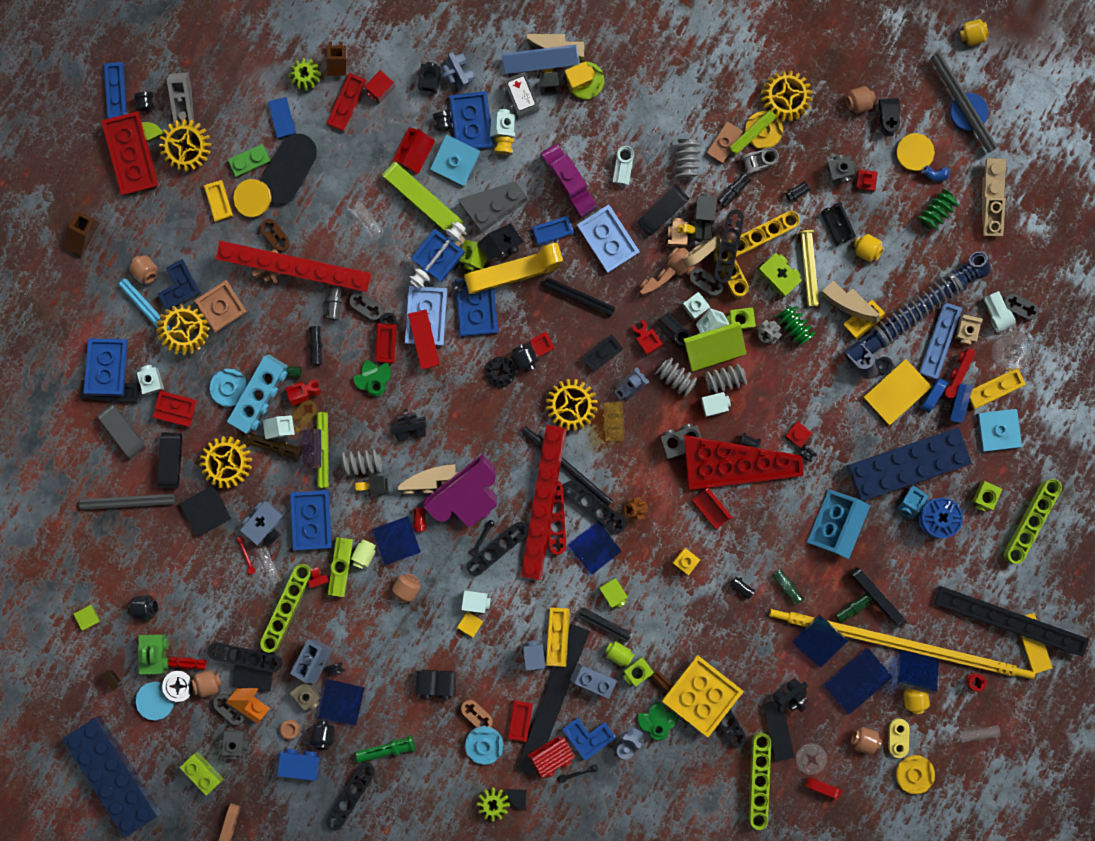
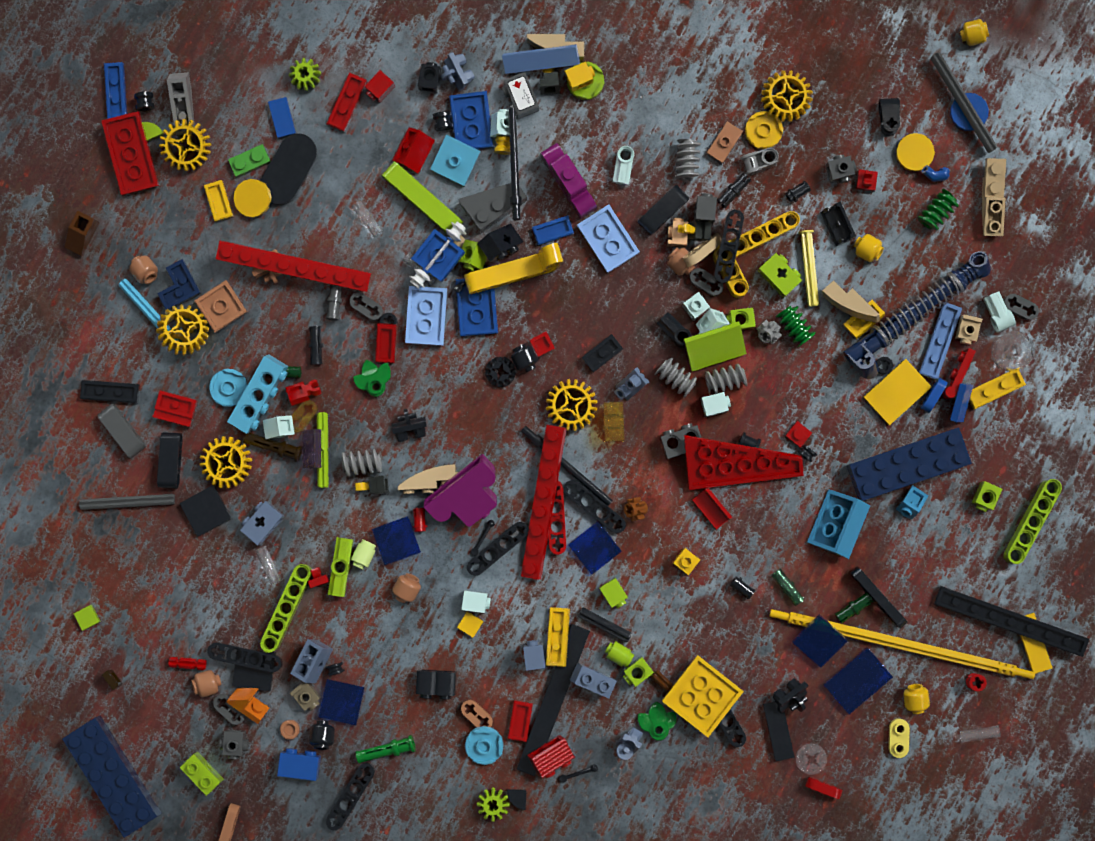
(105, 367): blue plate -> none
(143, 607): black head -> none
(152, 702): medium azure tile -> none
(153, 654): bright green brick -> none
(154, 385): light aqua brick -> none
(182, 679): gear -> none
(251, 570): red hinge -> none
(272, 238): reddish brown beam -> none
(272, 537): black tile -> none
(311, 520): blue plate -> none
(336, 59): reddish brown brick -> none
(424, 339): red tile -> none
(515, 199): none -> black bar
(578, 296): black axle -> none
(586, 742): blue plate -> none
(648, 339): red plate -> none
(652, 285): nougat slope -> none
(753, 132): lime axle -> none
(762, 790): lime beam -> none
(860, 99): nougat head -> none
(866, 740): nougat head -> none
(915, 774): yellow tile -> none
(918, 672): clear blue tile -> none
(929, 514): blue wheel -> none
(999, 430): medium azure plate -> none

